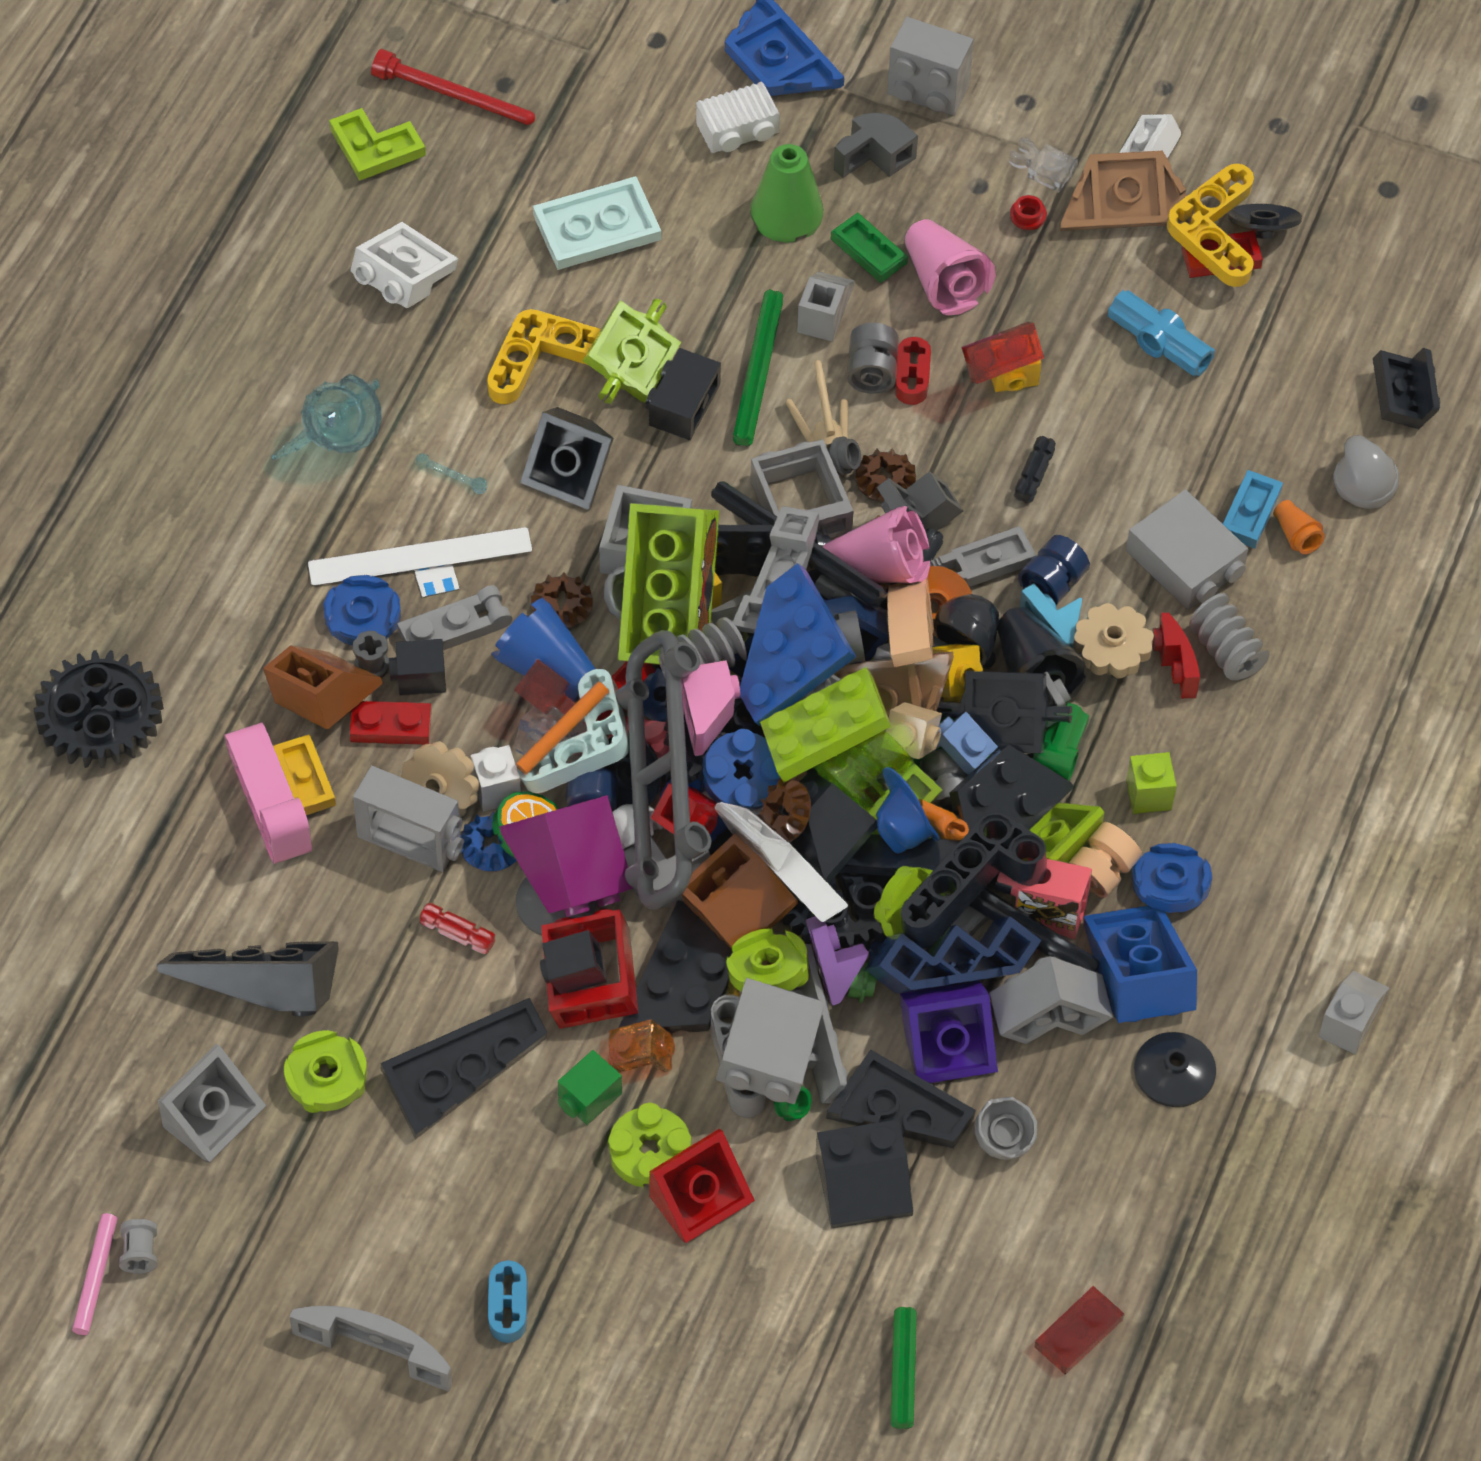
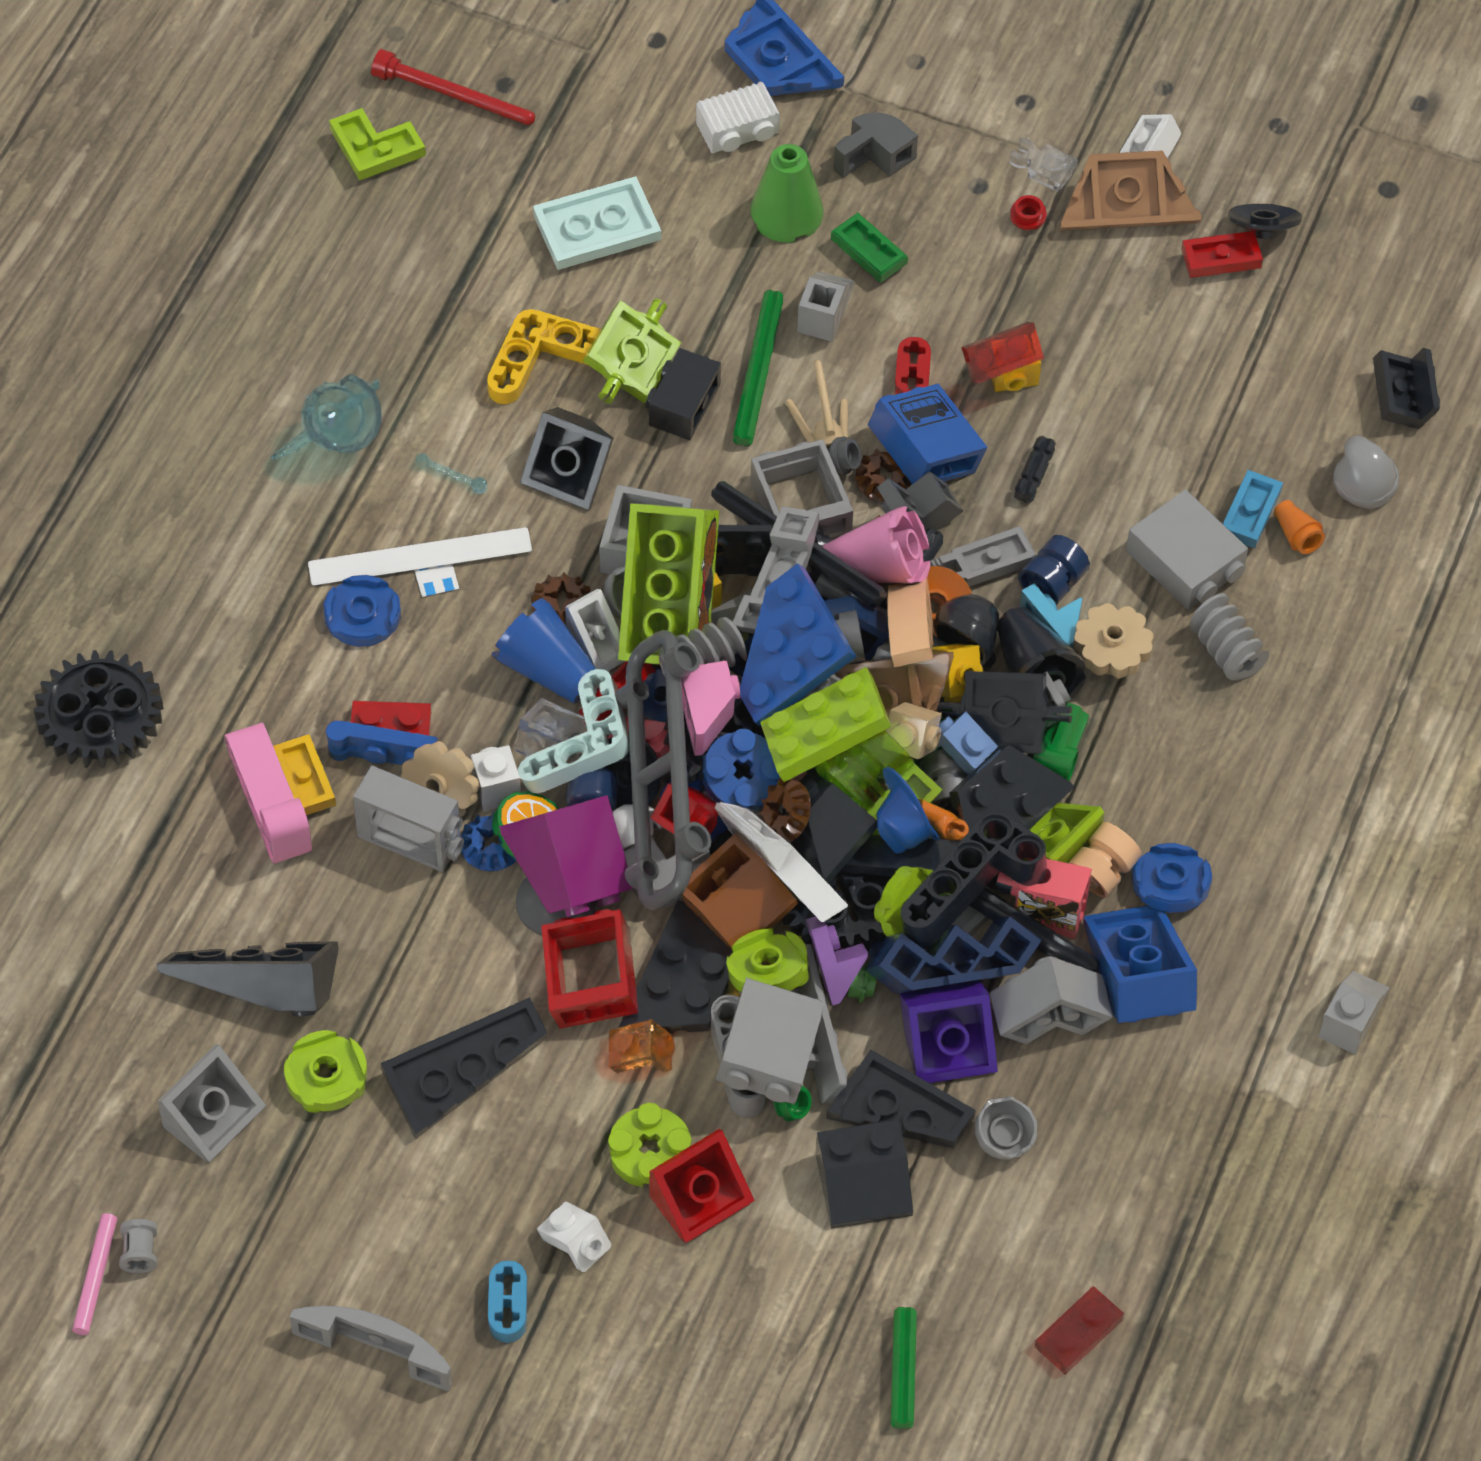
(318, 684): dark orange slope -> none
(371, 652): dark grey bush -> none
(373, 743): none -> blue plate
(401, 264): white plate -> none
(418, 667): black brick -> none
(457, 928): red axle -> none
(459, 620): light grey plate -> none
(545, 689): clear red plate -> none
(562, 728): orange bar -> none
(573, 962): black brick -> none
(575, 1234): none -> white bracket
(589, 1088): green brick -> none
(595, 629): none -> white slope
(873, 358): flat silver wheel -> none
(927, 434): none -> blue brick
(930, 66): light grey brick -> none
(948, 267): bright pink cone -> none
(1151, 783): lime brick -> none
(1161, 333): dark azure piece -> none
(1173, 1084): black dish -> none
(1178, 653): red slope -> none
(1203, 225): yellow beam -> none

